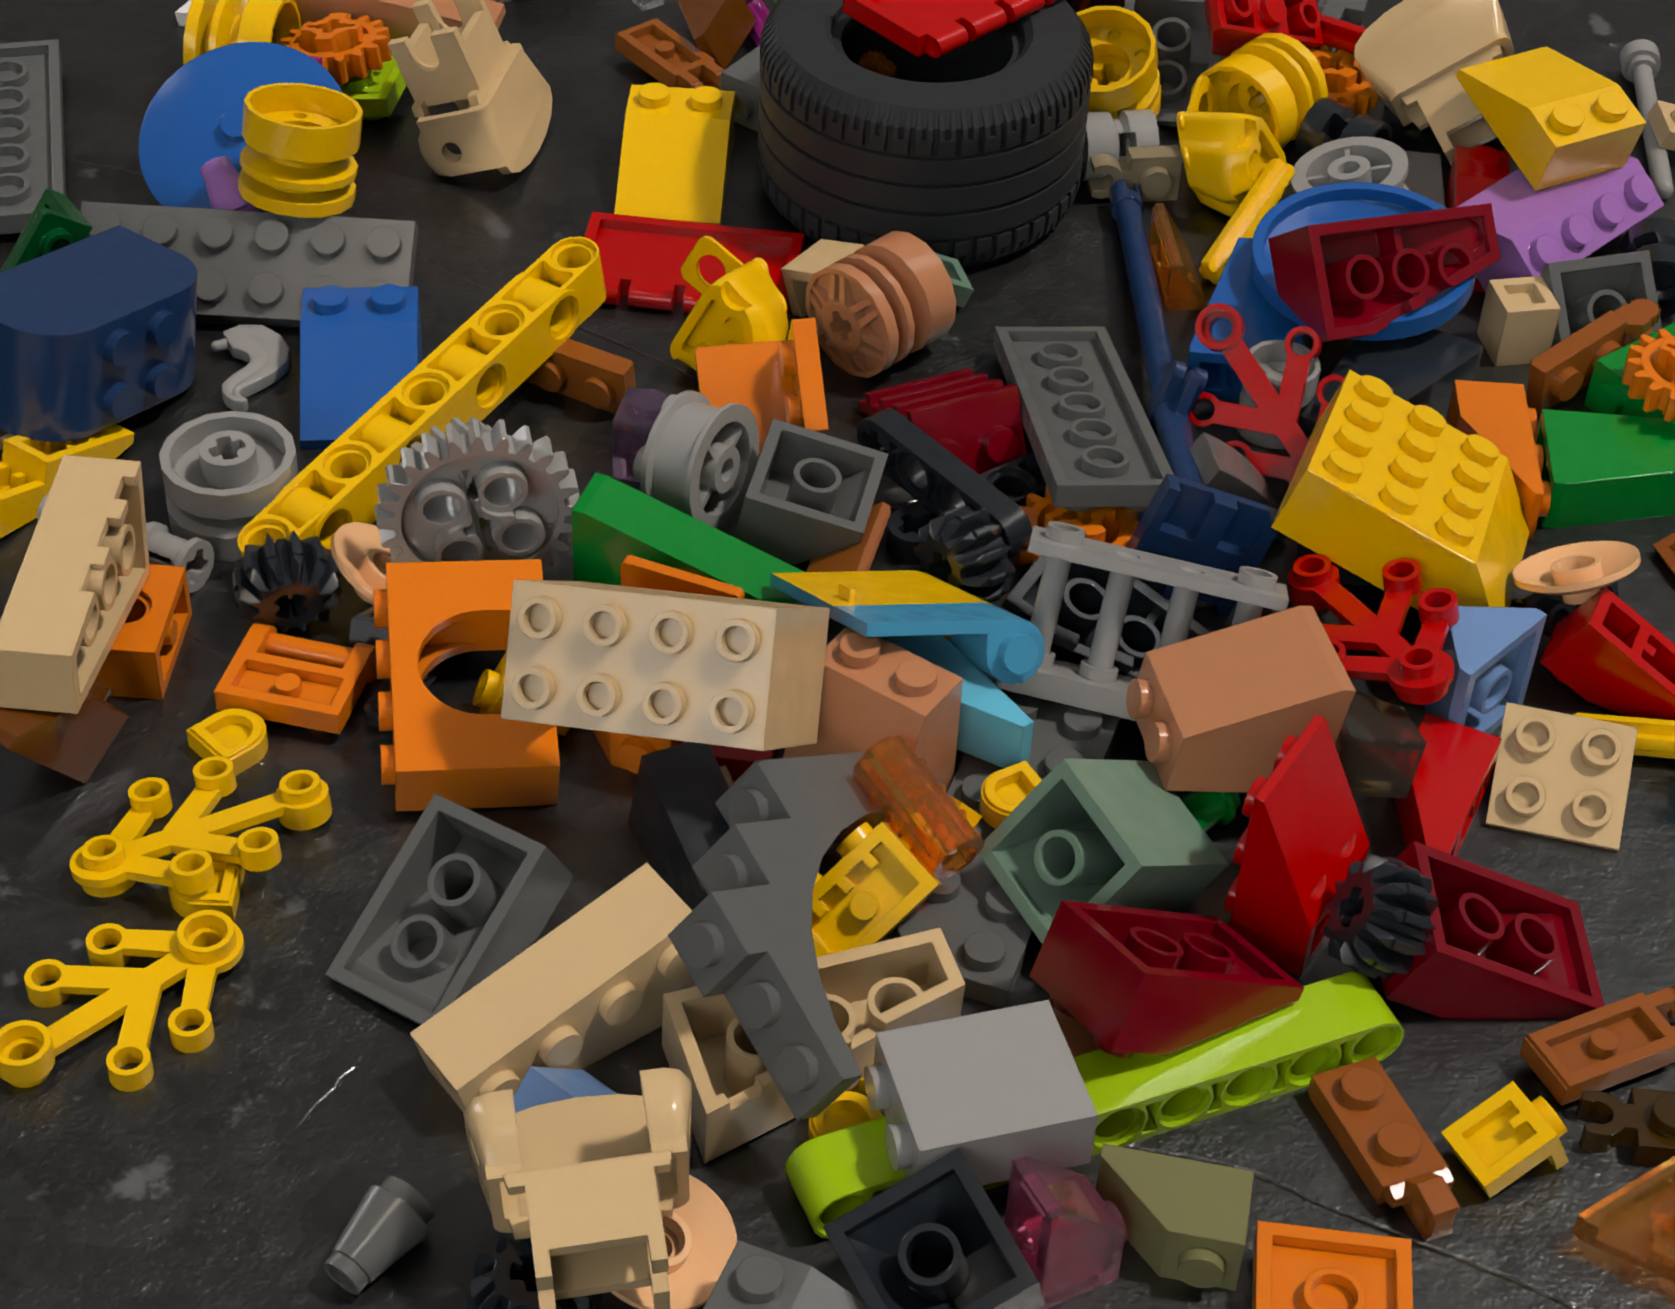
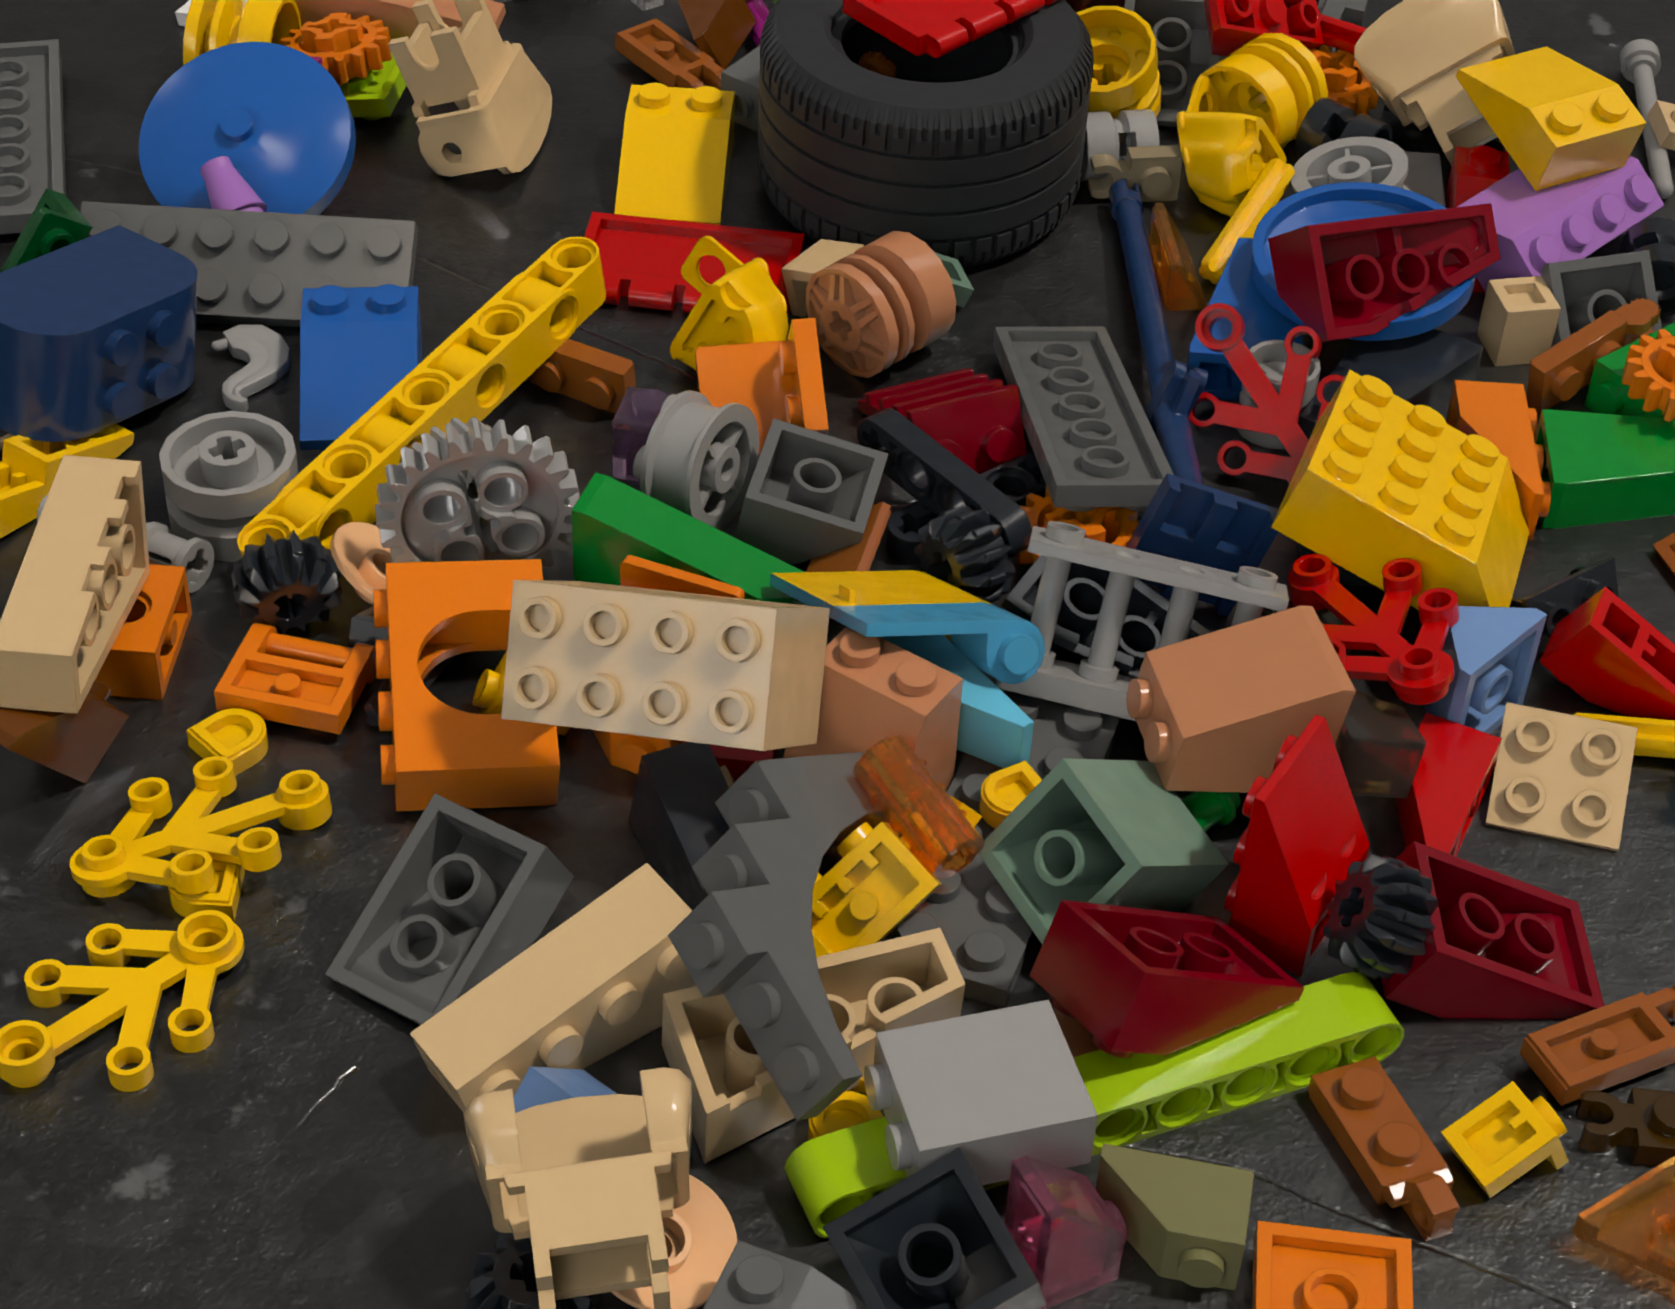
(299, 150): yellow wheel -> none
(379, 1233): dark grey cone -> none
(1230, 472): dark grey slope -> none
(1576, 569): light nougat dish -> none

